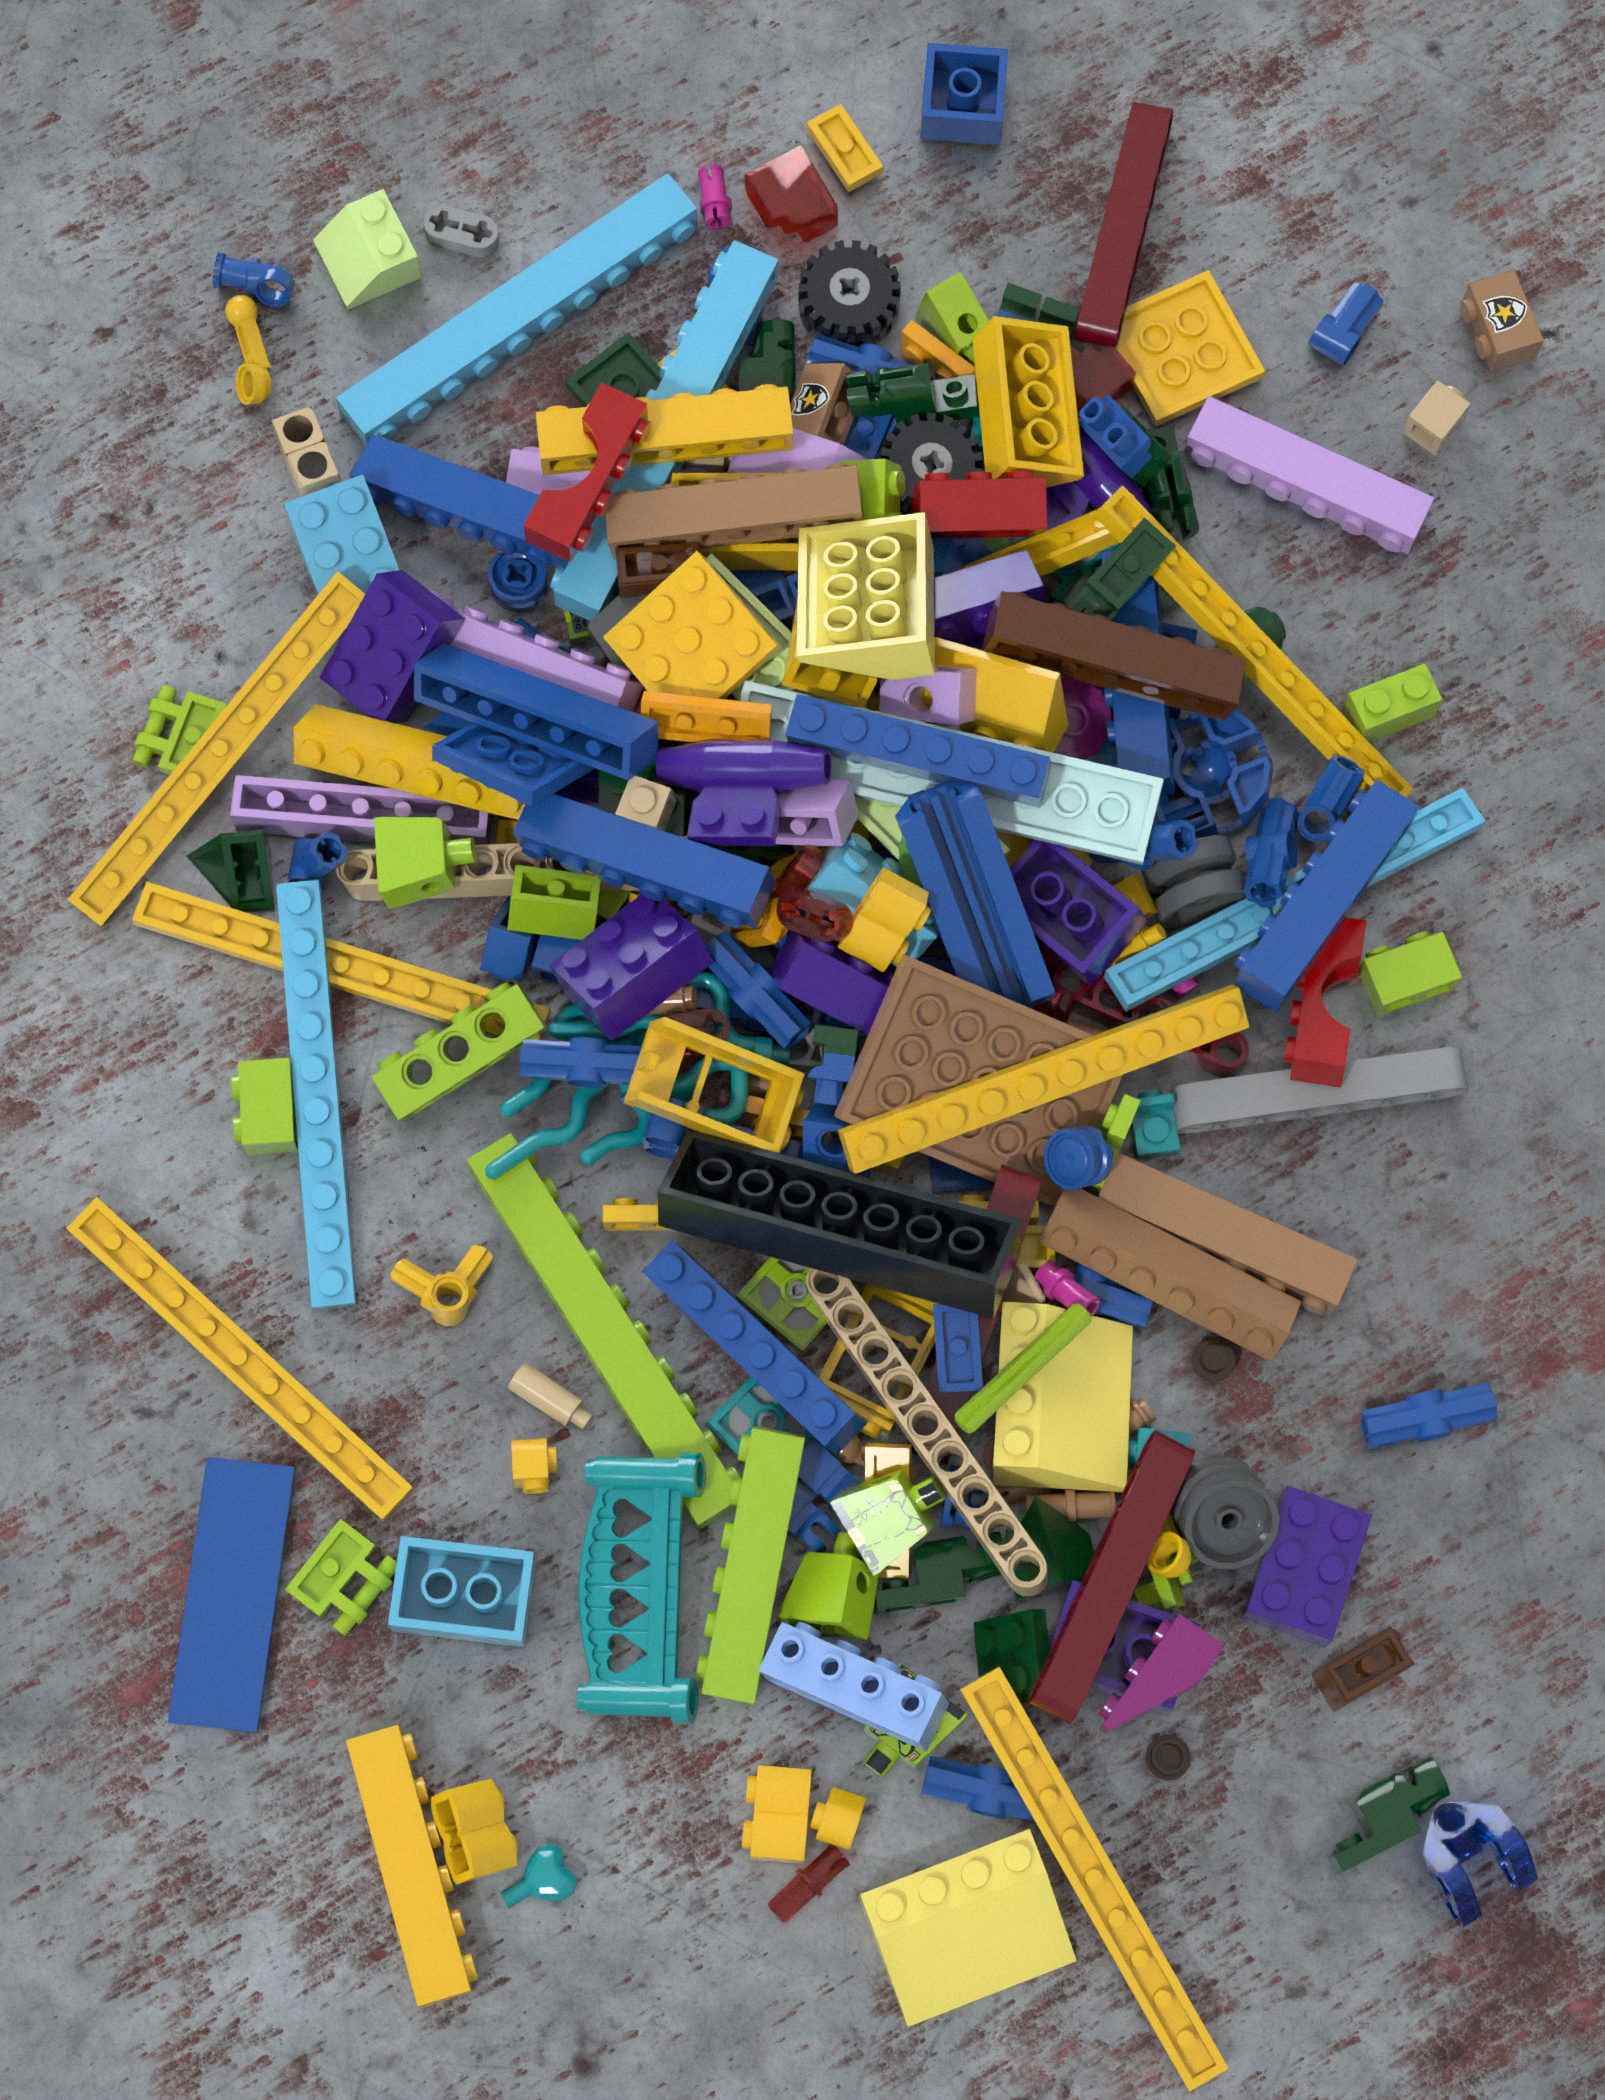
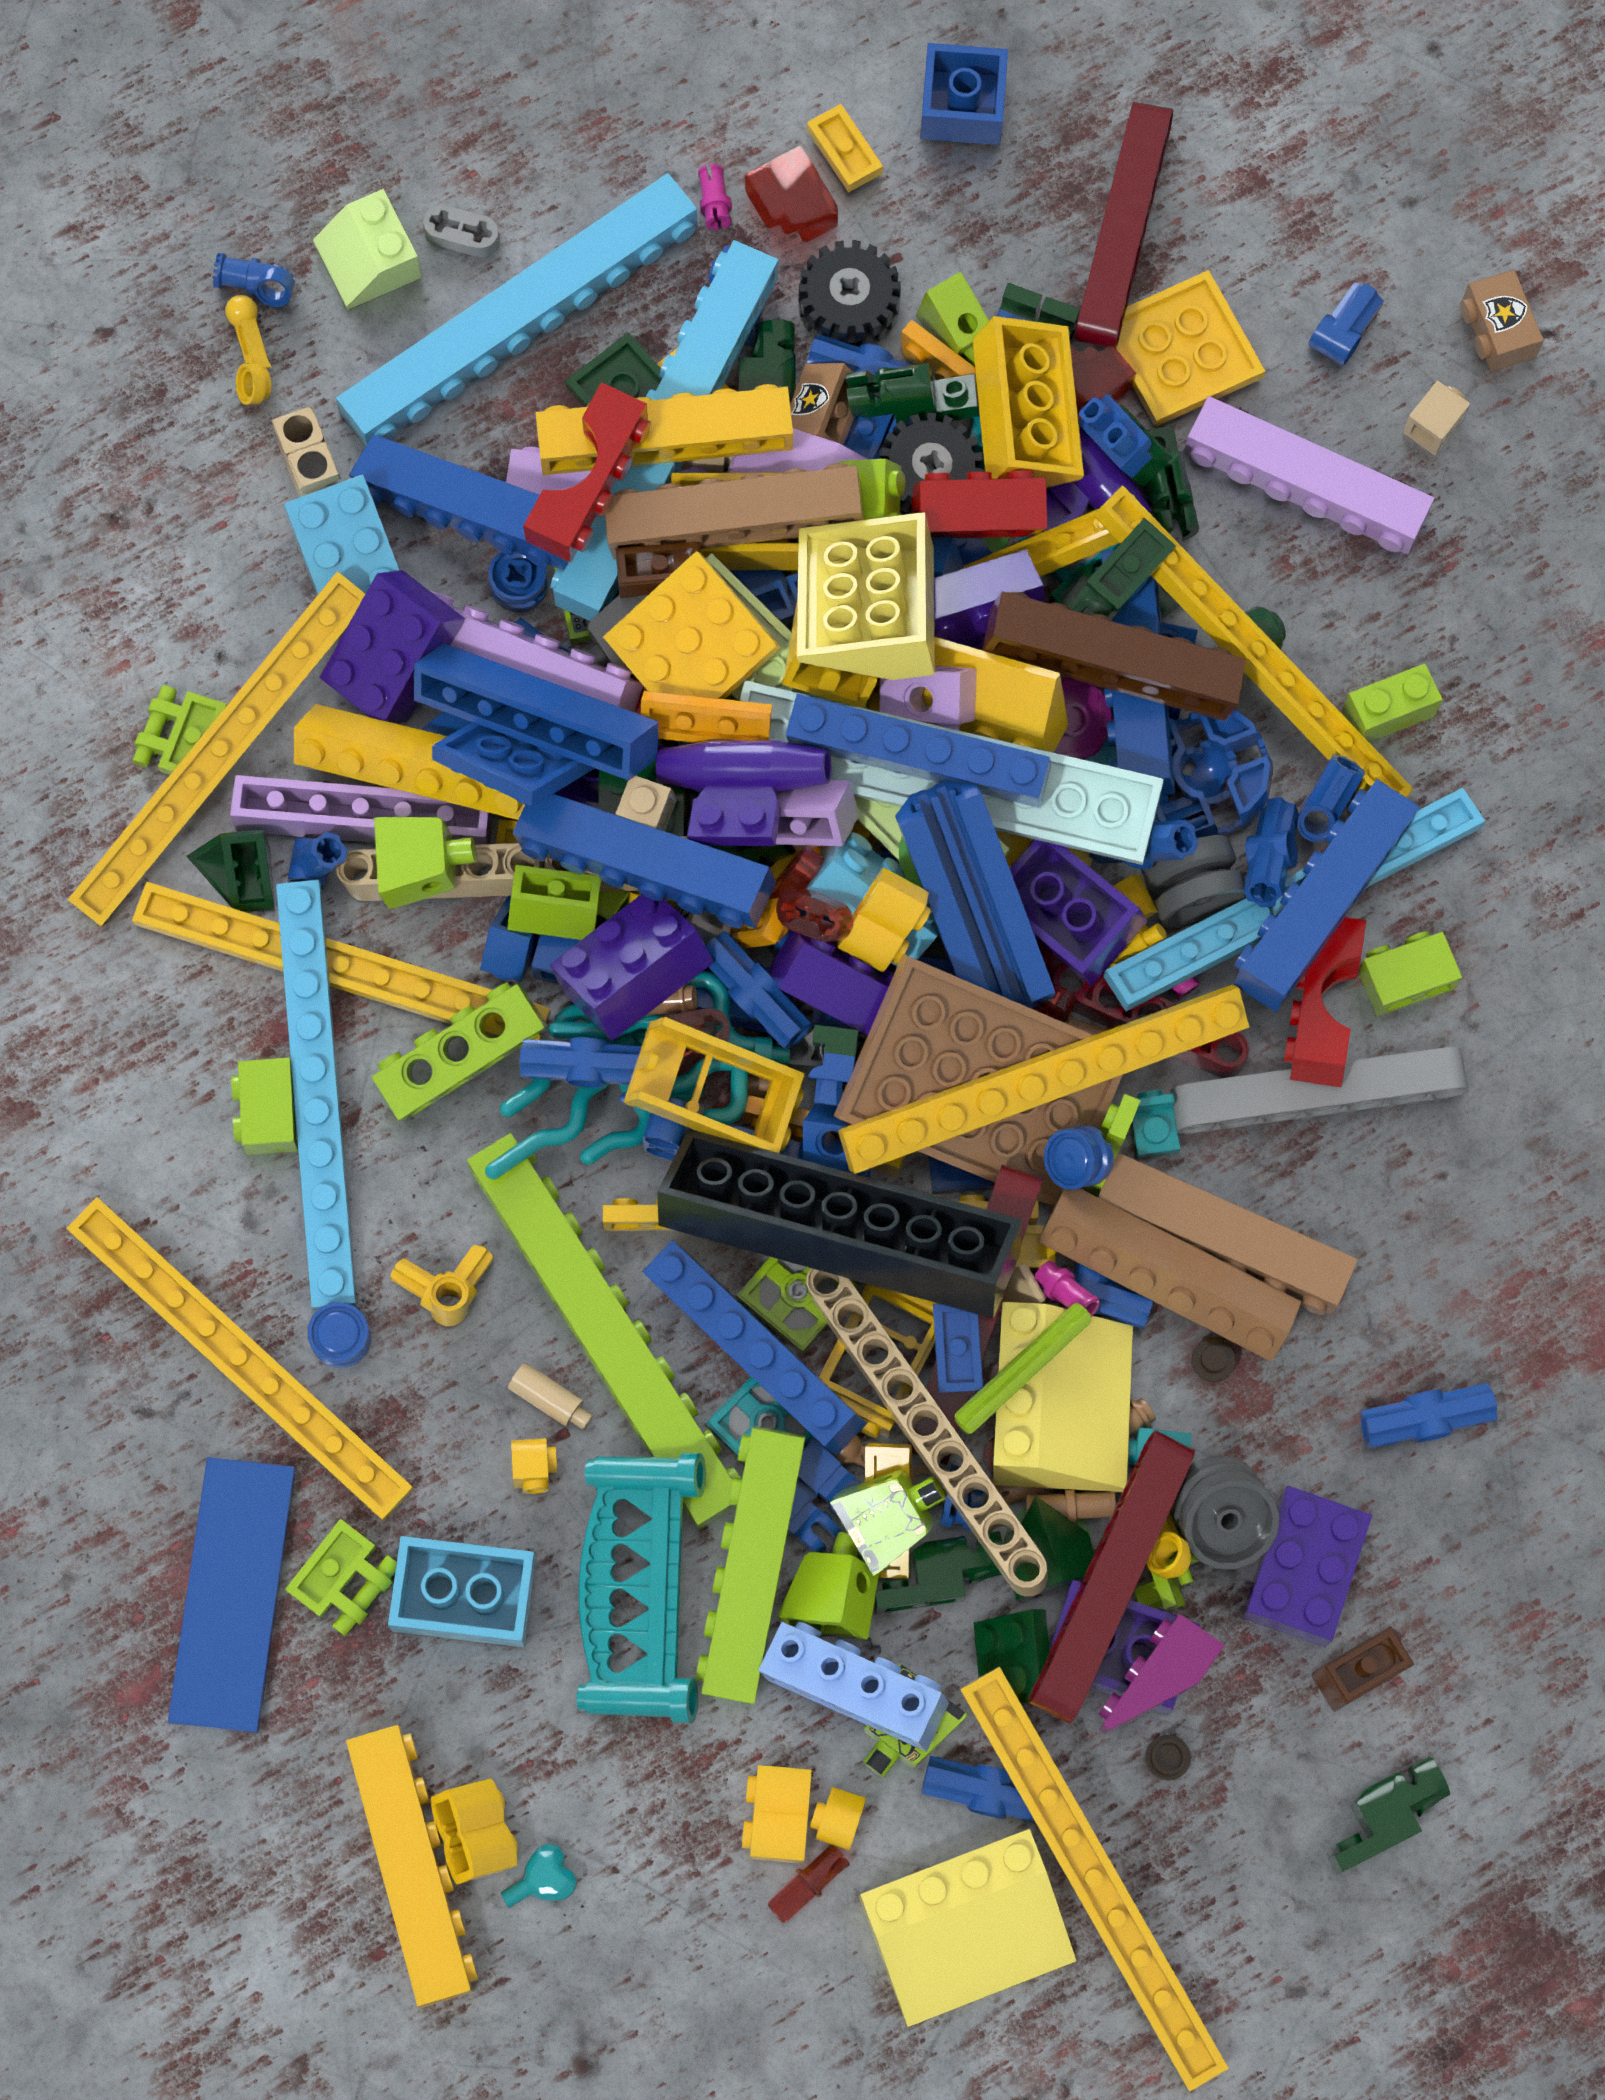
(339, 1335): none -> blue wheel
(1447, 1850): clear blue piece -> none

